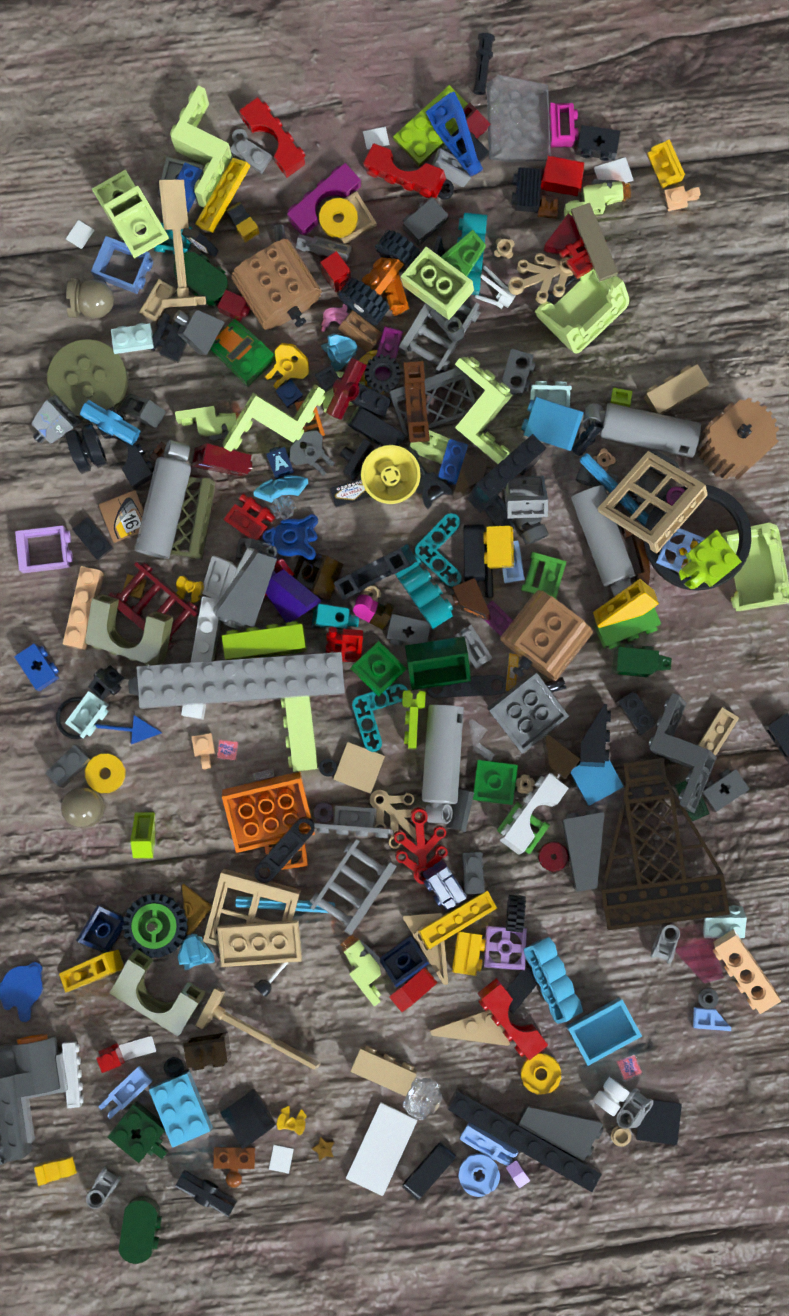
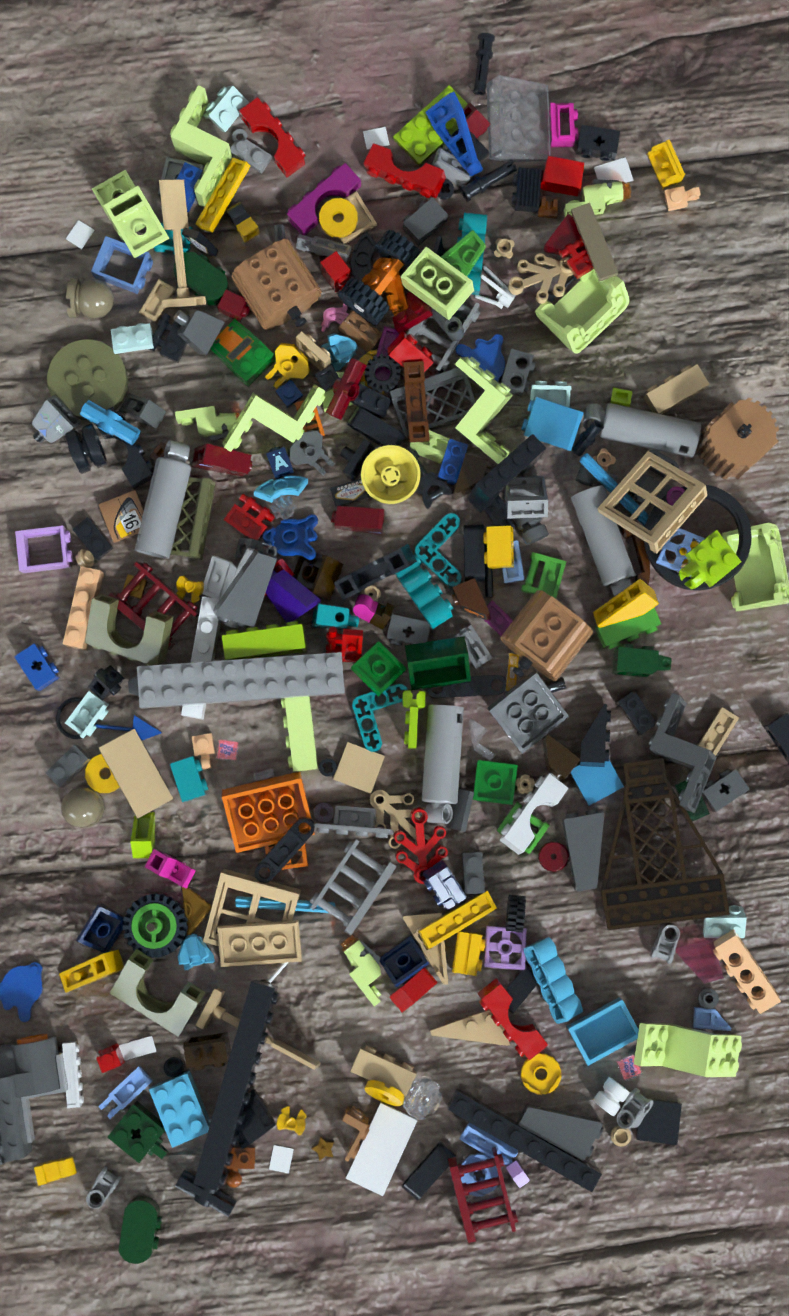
(85, 558): none -> tan plate
(135, 773): none -> tan tile
(170, 868): none -> dark pink brick
(188, 778): none -> teal brick
(226, 107): none -> light aqua bracket
(236, 1084): none -> black brick
(317, 356): none -> tan plate
(356, 1119): none -> medium nougat bracket
(359, 519): none -> dark red slope
(362, 256): none -> black tile
(380, 1092): none -> yellow tile
(406, 349): none -> red brick
(413, 315): none -> dark red plate
(463, 1189): none -> dark red fence
(481, 183): none -> black pin
(487, 354): none -> blue tile
(687, 1050): none -> yellowish green bracket

